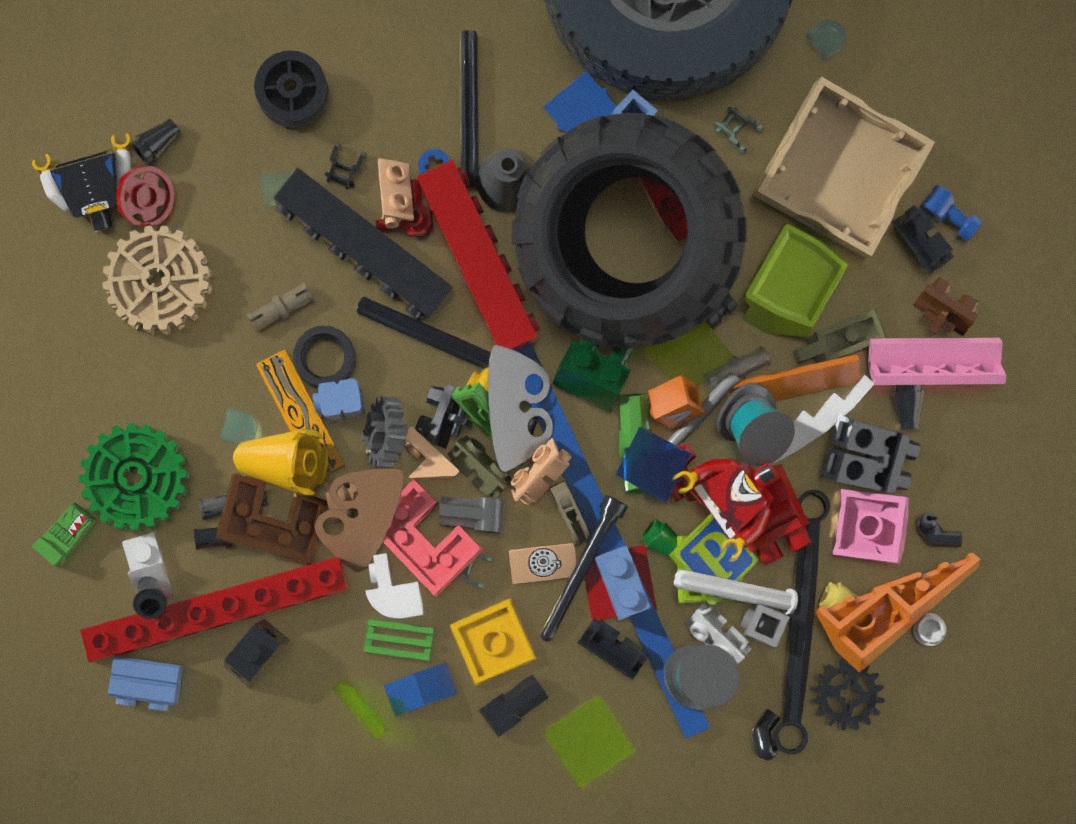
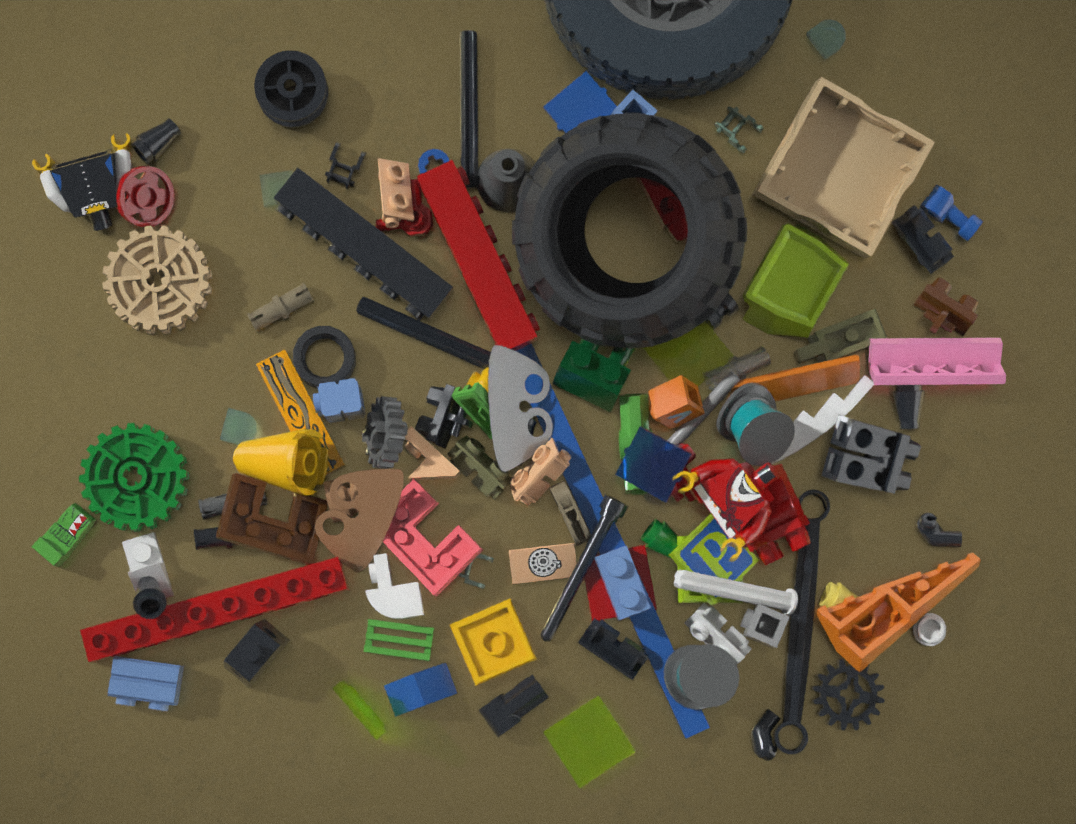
(480, 514): dark grey piece -> none
(872, 526): bright pink slope -> none

